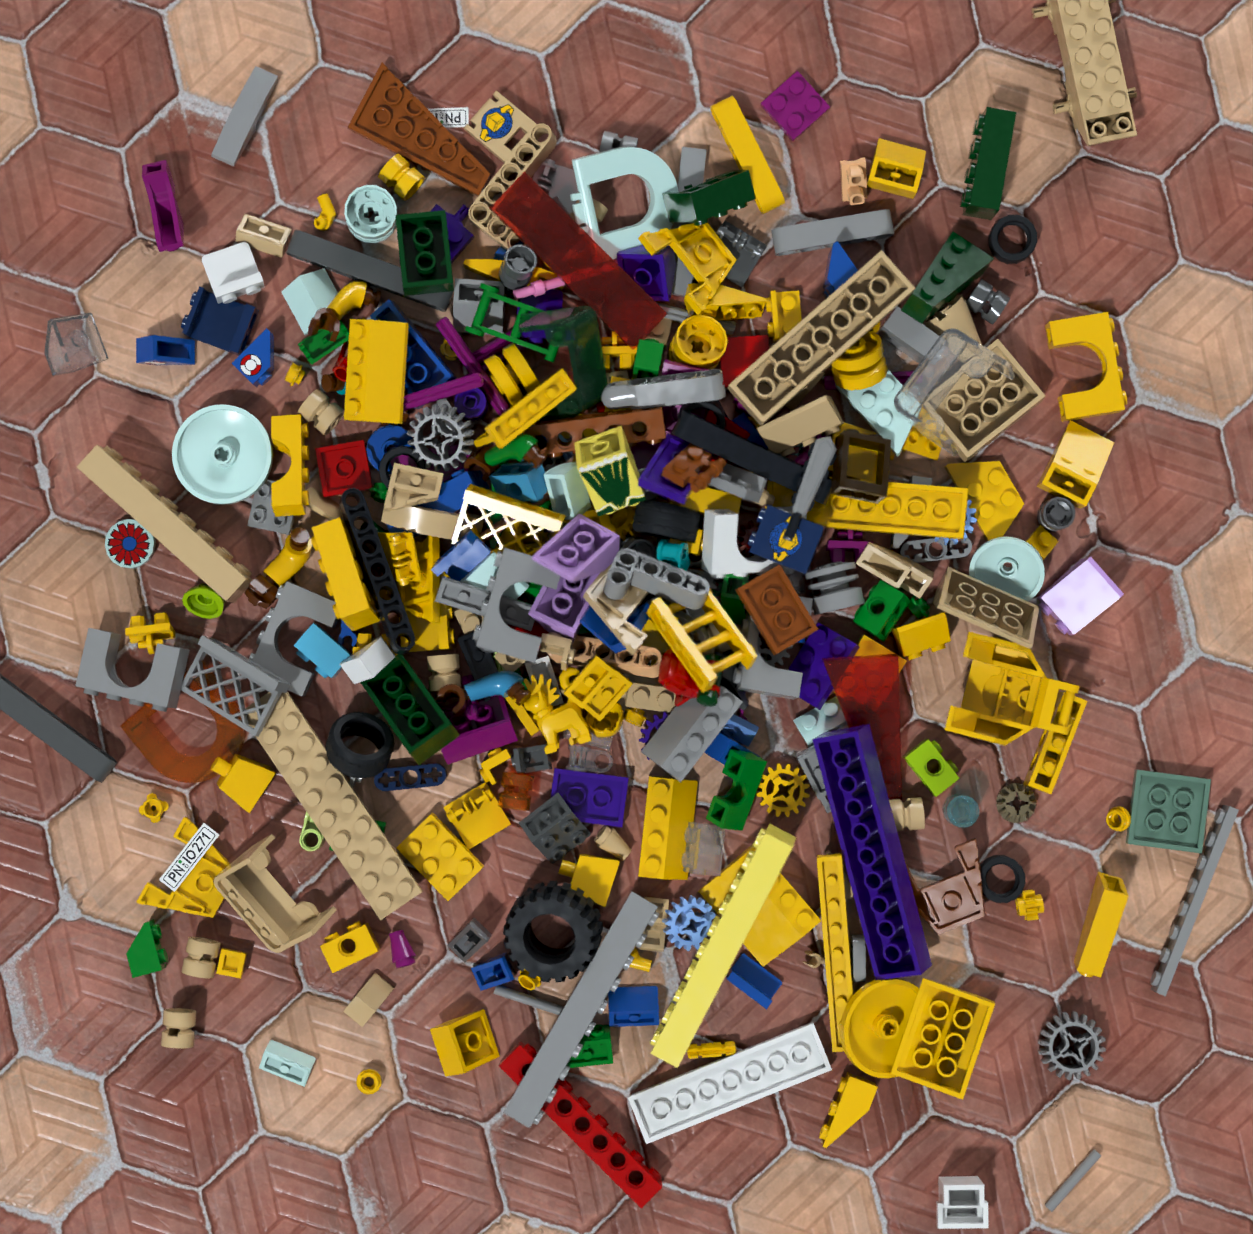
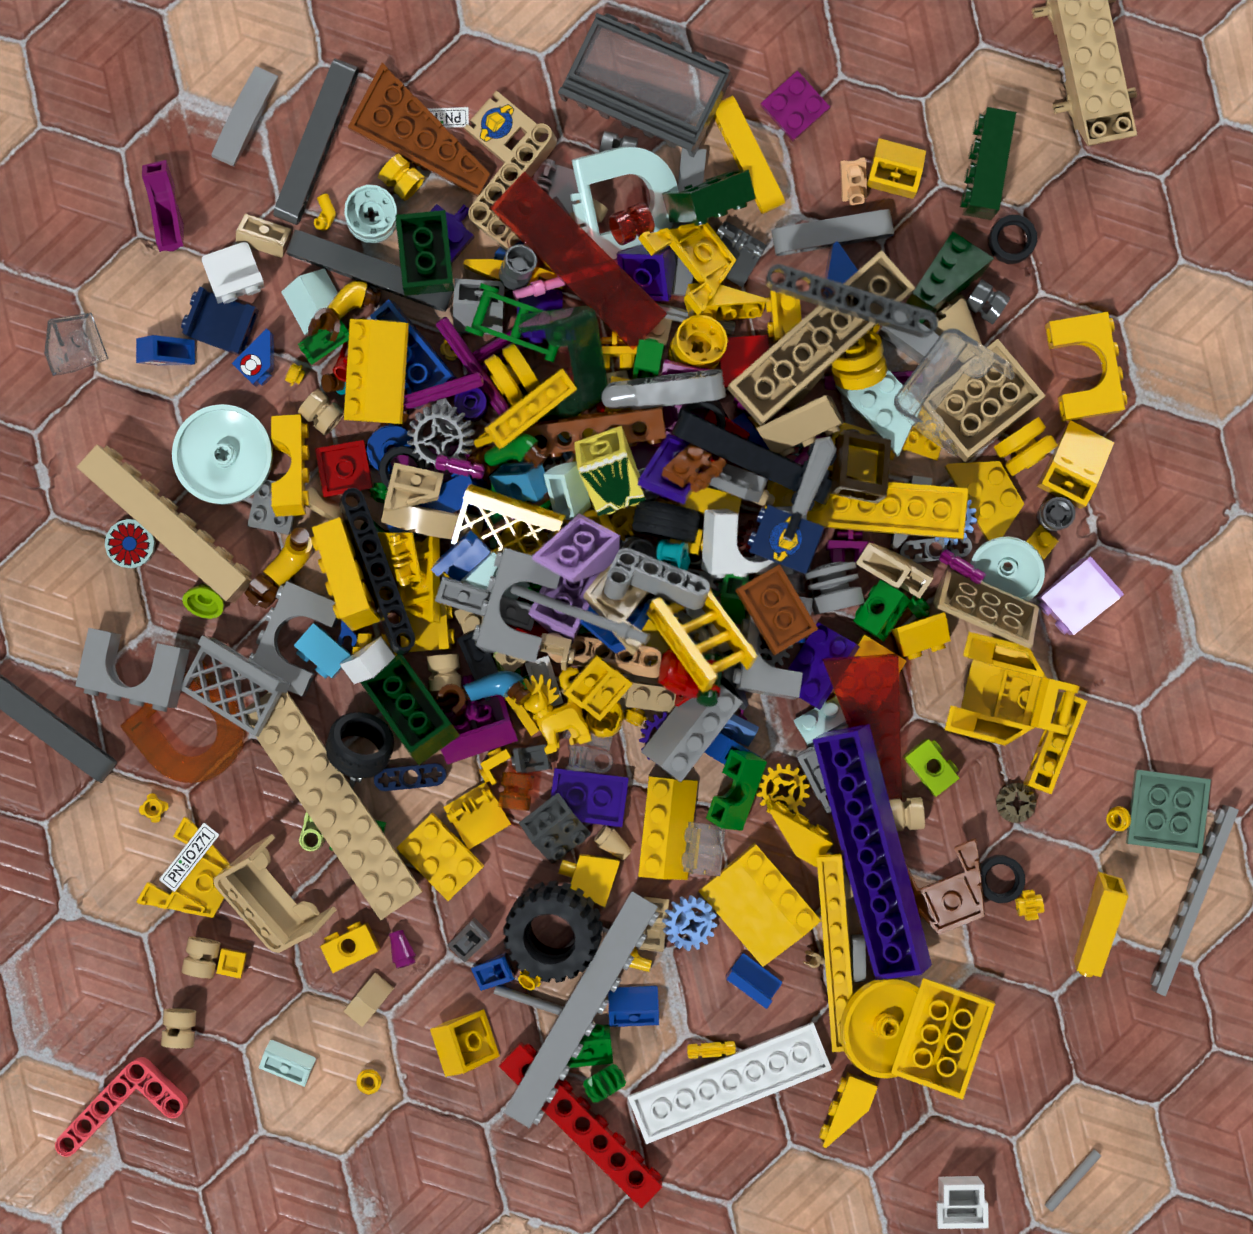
(115, 1100): none -> coral beam
(146, 952): green slope -> none
(149, 635): yellow hips -> none
(243, 779): yellow torso -> none
(316, 141): none -> dark grey beam
(460, 467): none -> magenta axle
(604, 1083): none -> green gear
(621, 629): none -> light grey bar
(631, 223): none -> clear red wheel
(646, 83): none -> window
(725, 940): light yellow brick -> none
(803, 837): none -> yellow slope
(863, 297): none -> dark grey beam
(960, 810): clear light blue wheel -> none
(962, 567): none -> magenta axle
(1025, 446): none -> yellow wheel
(1079, 1040): light grey gear -> none

